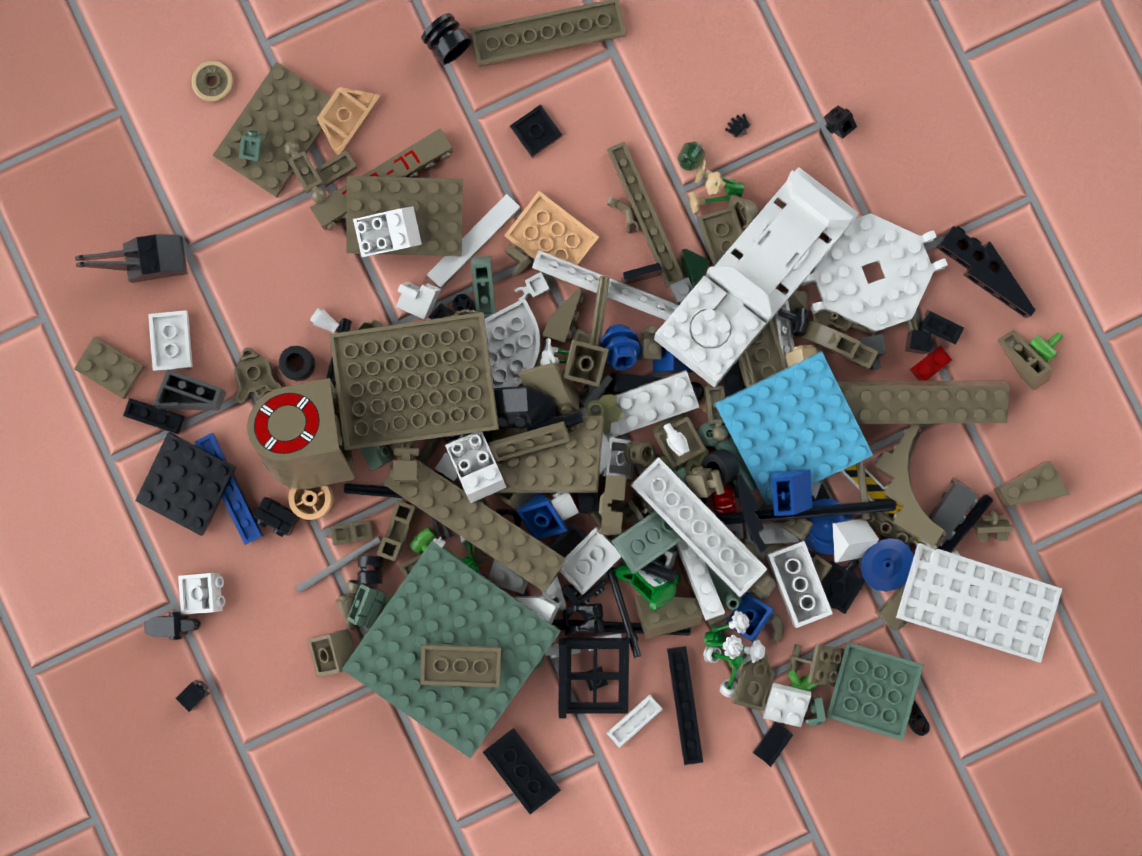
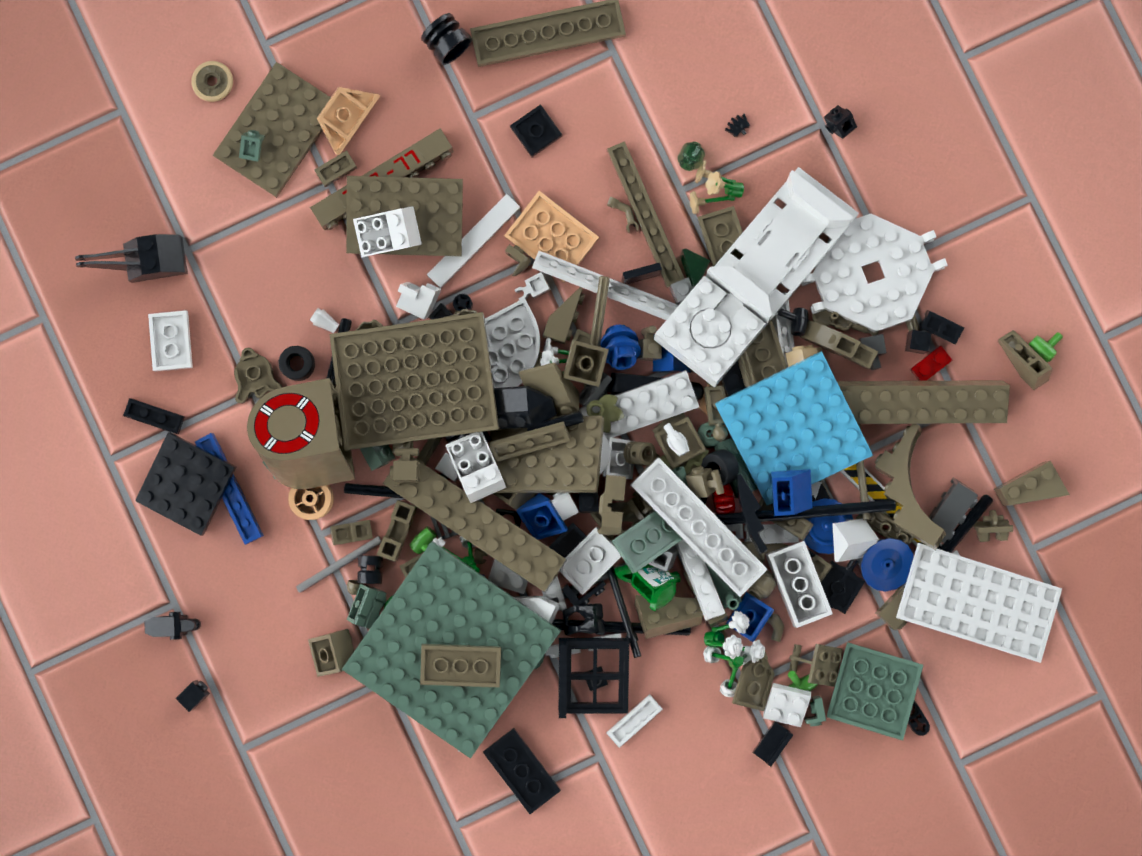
(109, 367): dark tan plate -> none
(187, 393): dark grey wedge -> none
(201, 593): white plate -> none
(276, 516): black brick -> none
(305, 172): dark tan plate -> none
(345, 603): dark tan cone -> none
(483, 285): sand green slope -> none
(659, 571): black axle -> none
(685, 705): black plate -> none
(745, 210): dark tan hat -> none
(798, 300): dark tan slope -> none
(999, 283): black brick -> none

